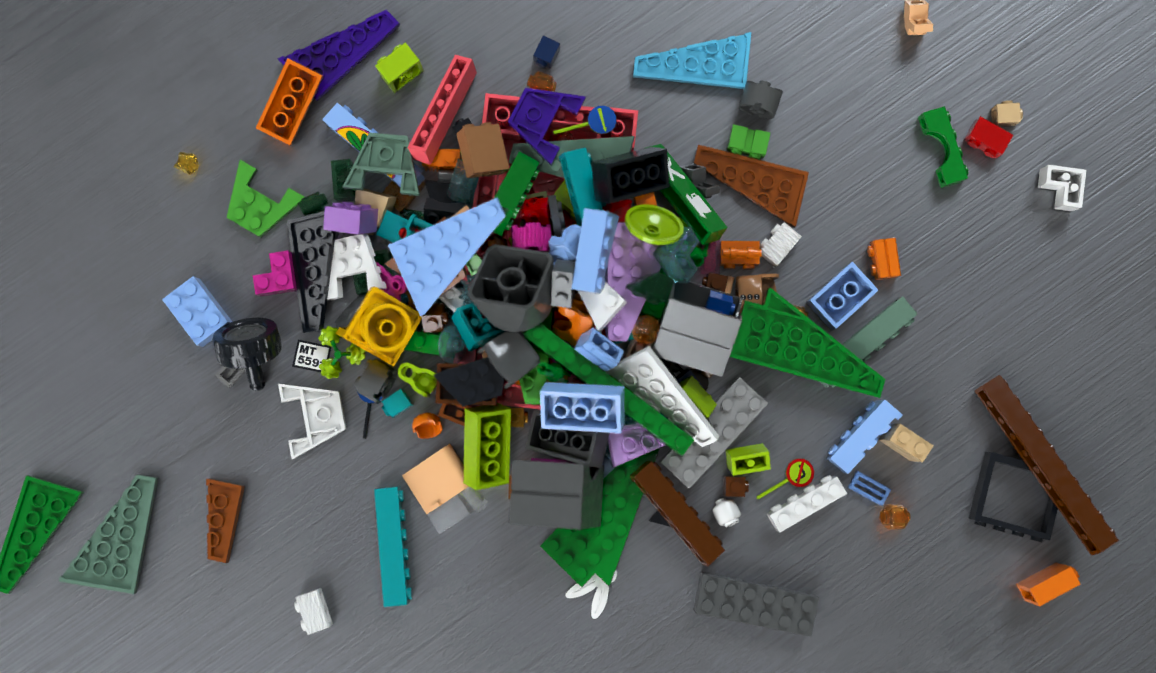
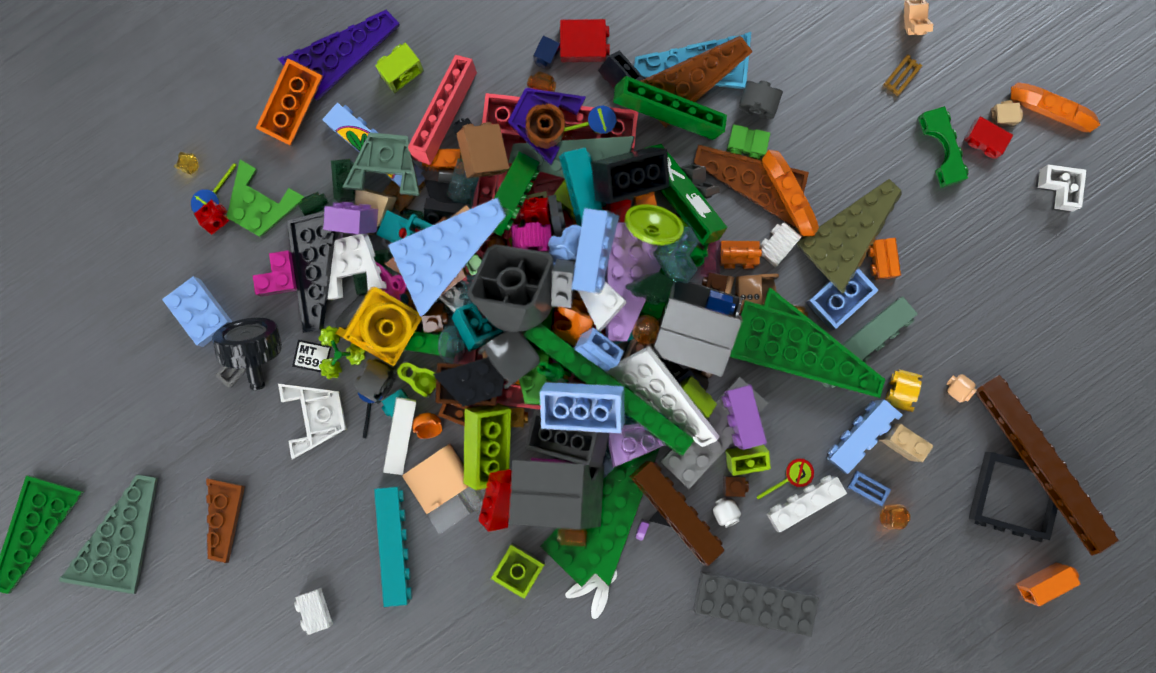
(204, 196): none -> blue piece
(212, 216): none -> red brick
(399, 436): none -> white tile
(496, 501): none -> red brick
(518, 570): none -> lime brick
(543, 115): none -> dark orange brick
(572, 537): none -> clear orange brick
(584, 40): none -> red brick
(618, 67): none -> black brick
(642, 529): none -> medium lavender tile
(669, 108): none -> green brick
(700, 73): none -> dark orange wing
(744, 417): none -> medium lavender piece
(790, 193): none -> orange brick
(844, 239): none -> olive wing
(904, 389): none -> yellow brick
(911, 63): none -> pearl gold tile
(961, 388): none -> light nougat head
(1054, 107): none -> orange brick

